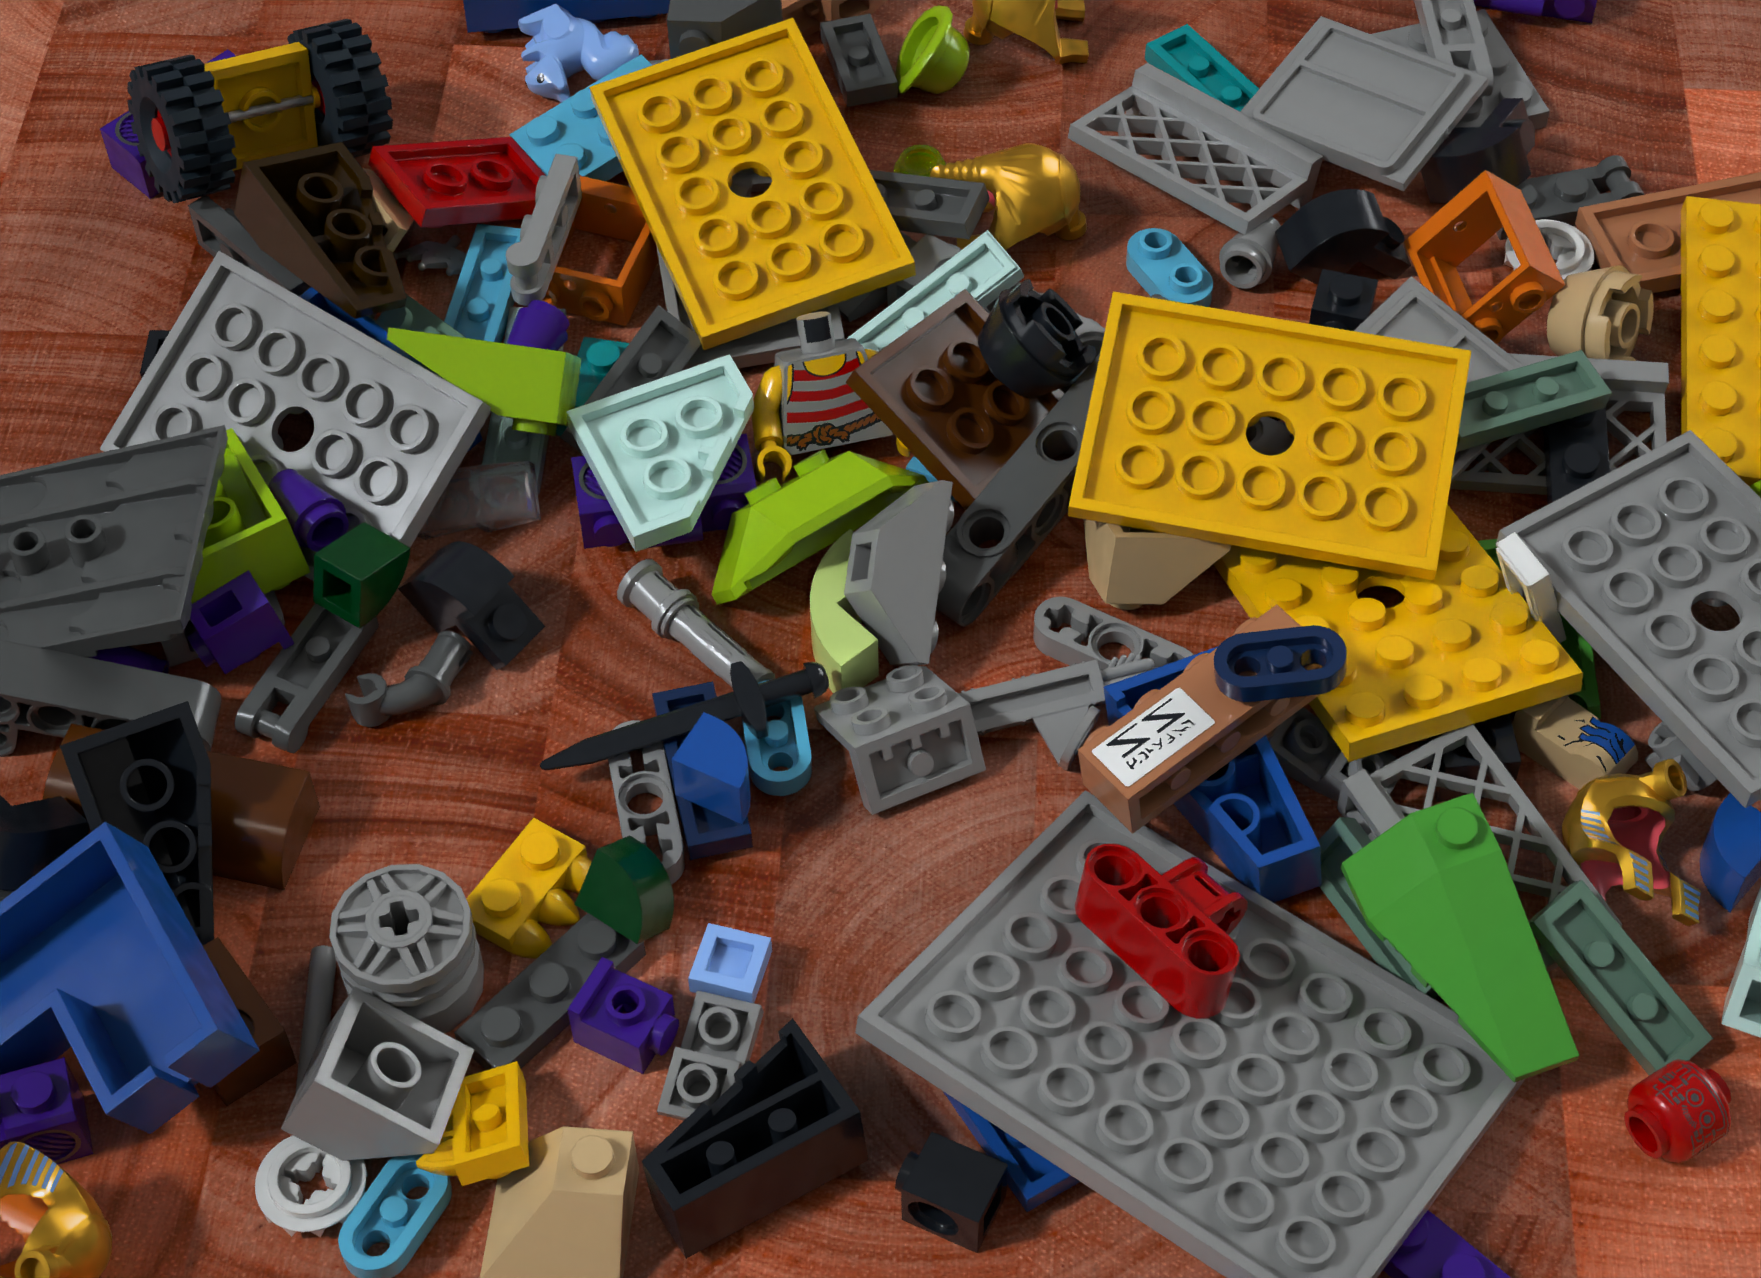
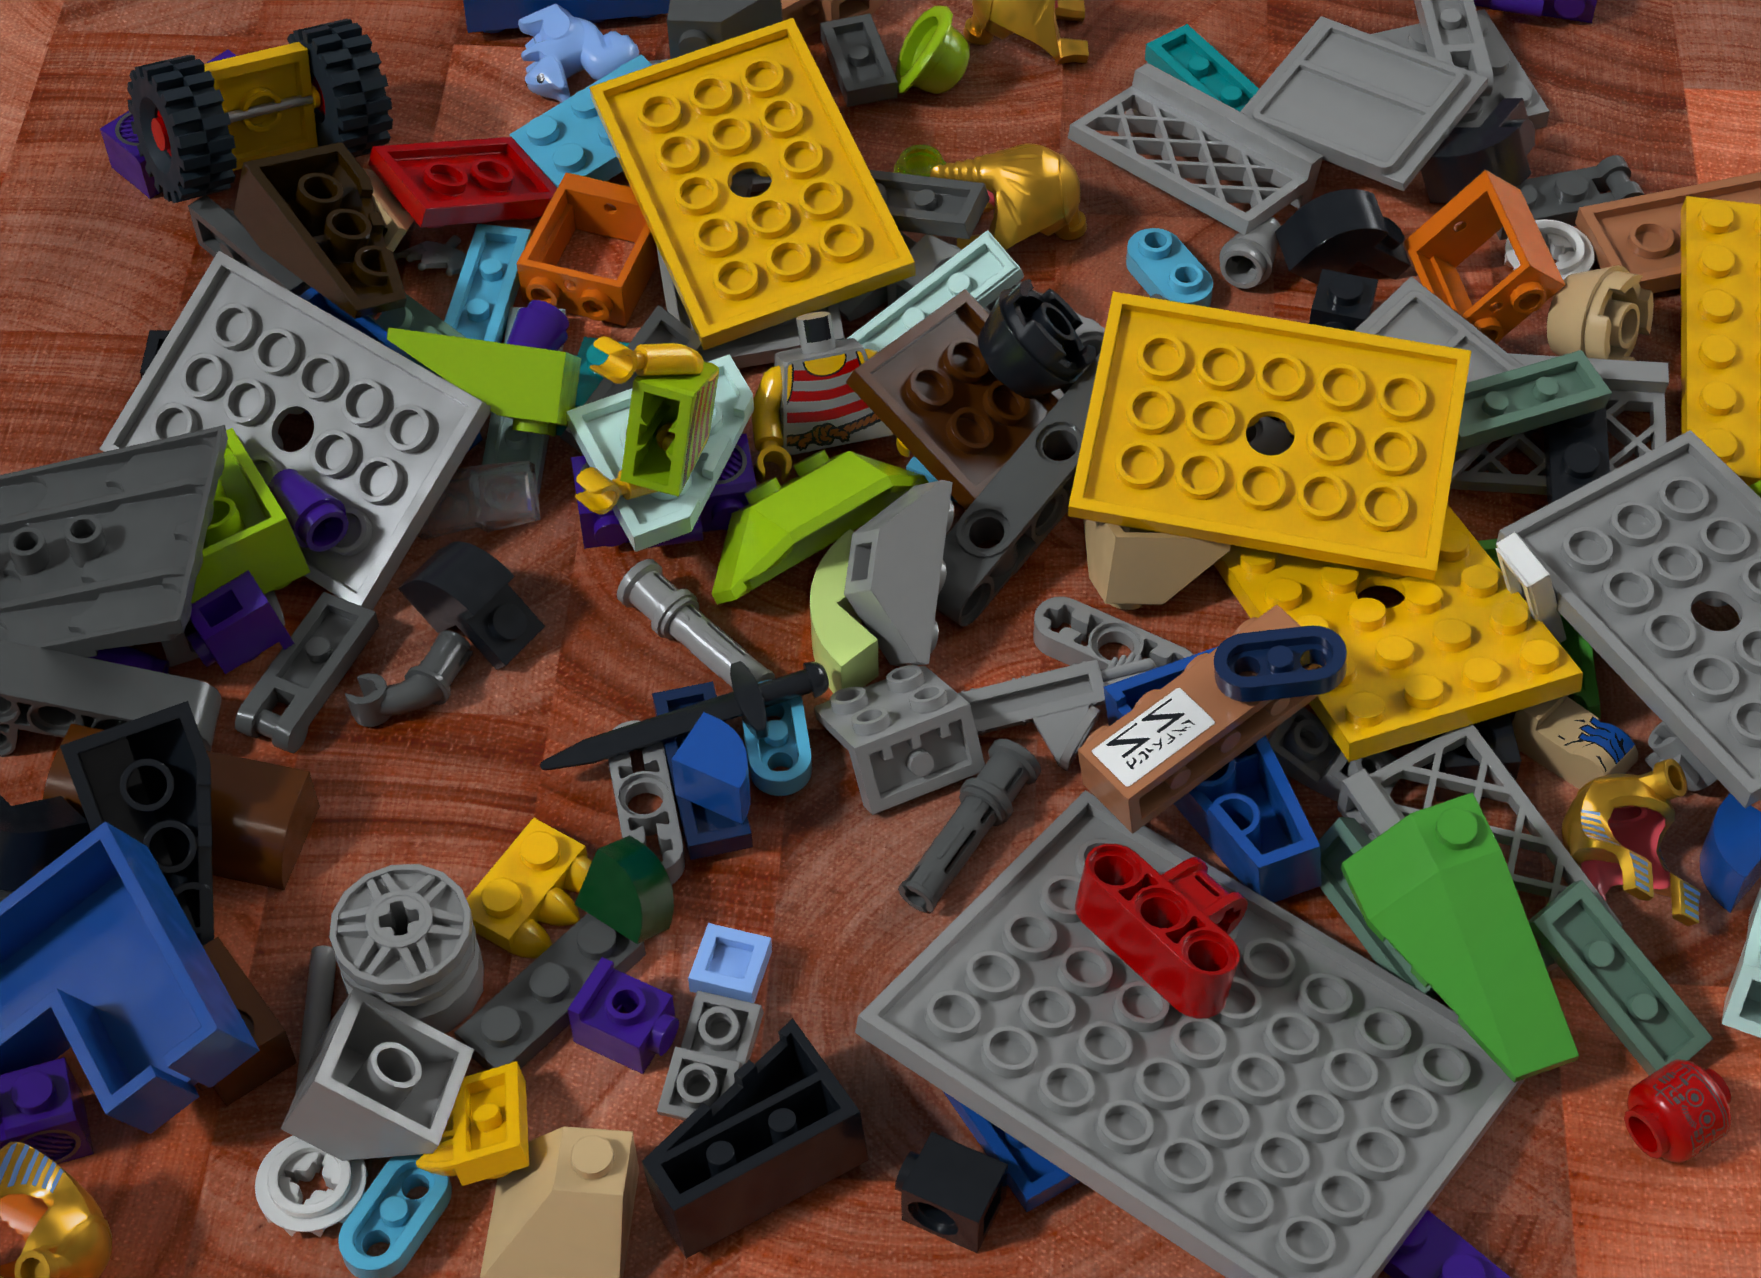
(359, 573): dark green brick -> none
(545, 231): light grey plate -> none
(665, 421): none -> torso
(984, 804): none -> dark grey pin

